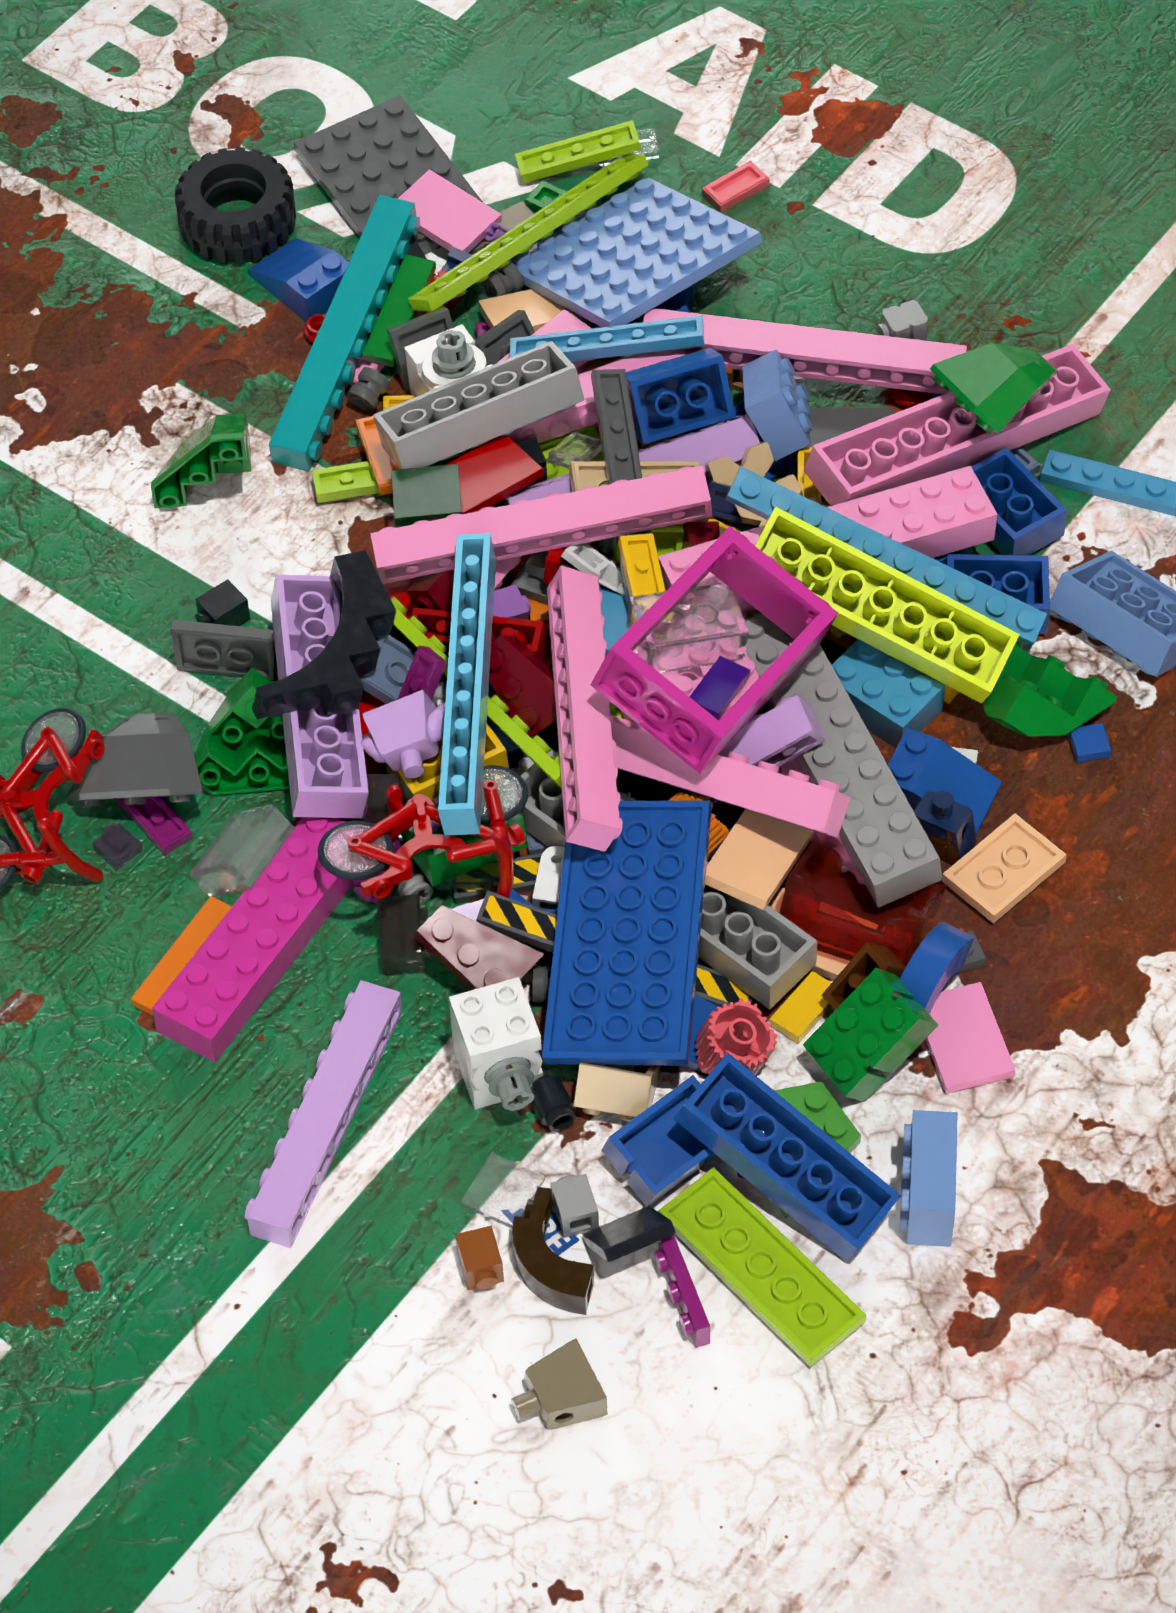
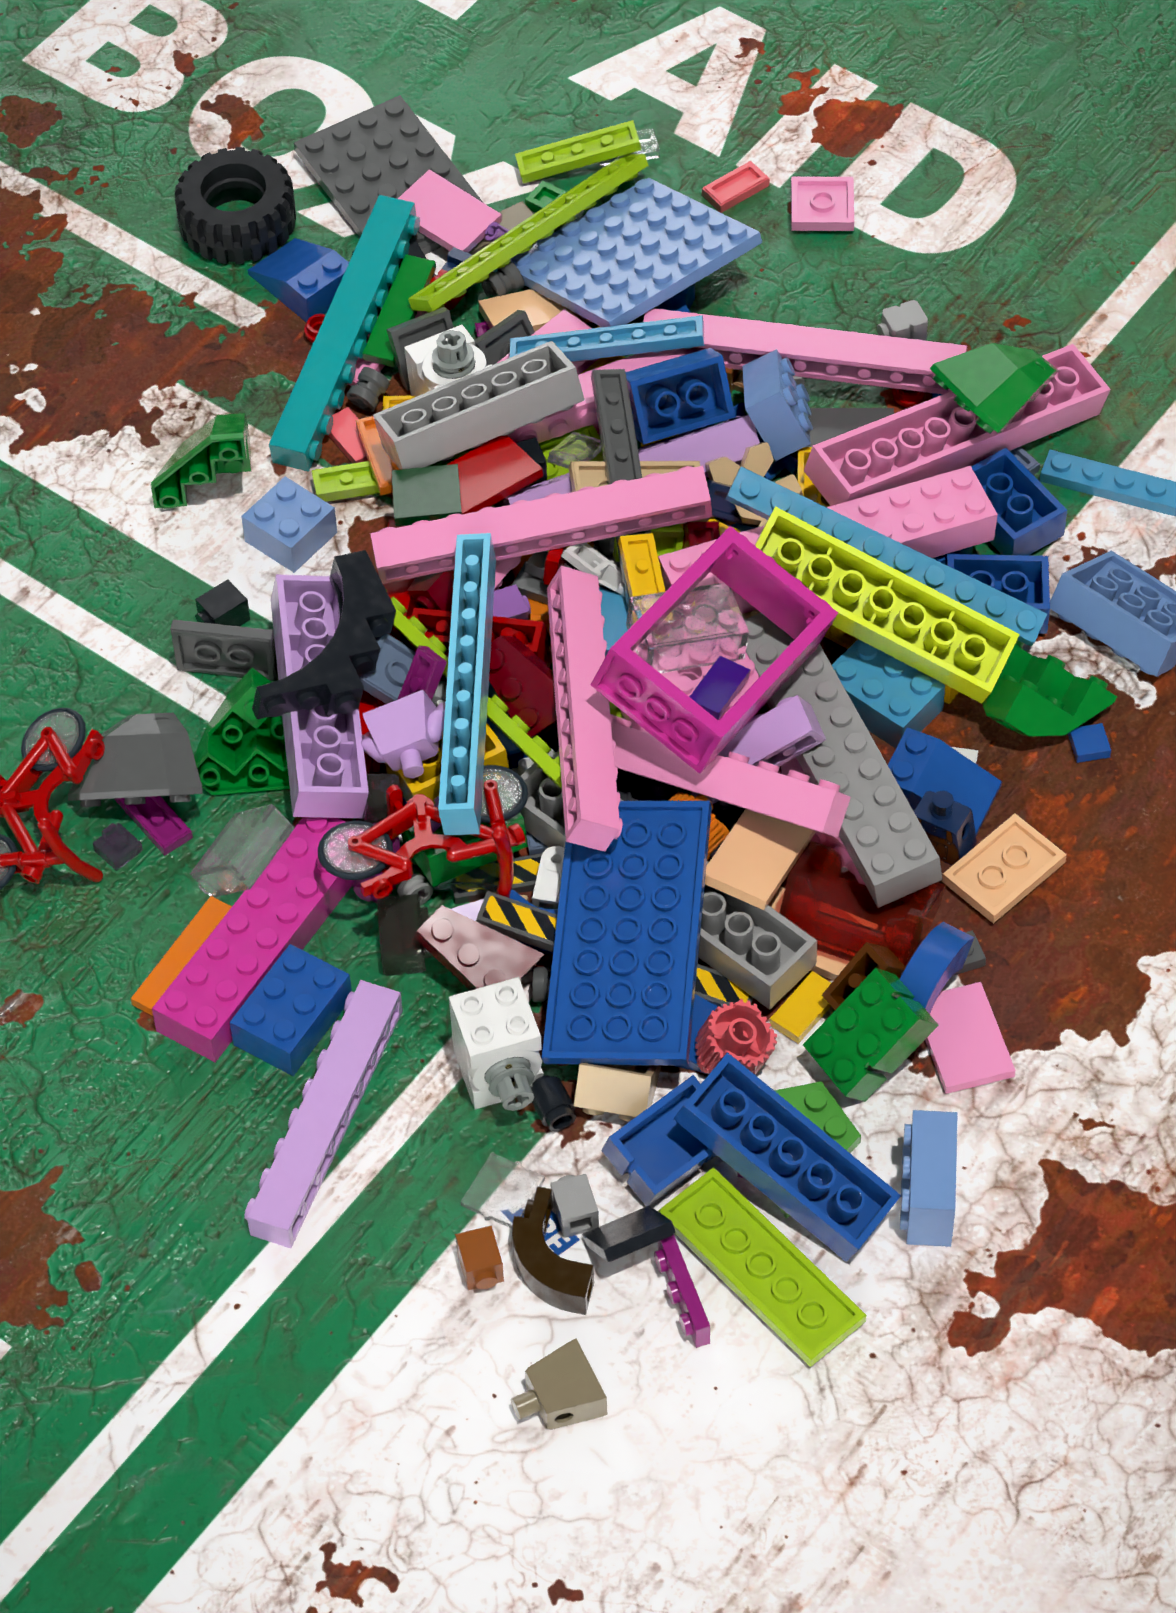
(289, 524): none -> medium blue brick
(290, 1009): none -> blue brick
(346, 436): none -> coral tile
(822, 204): none -> bright pink plate

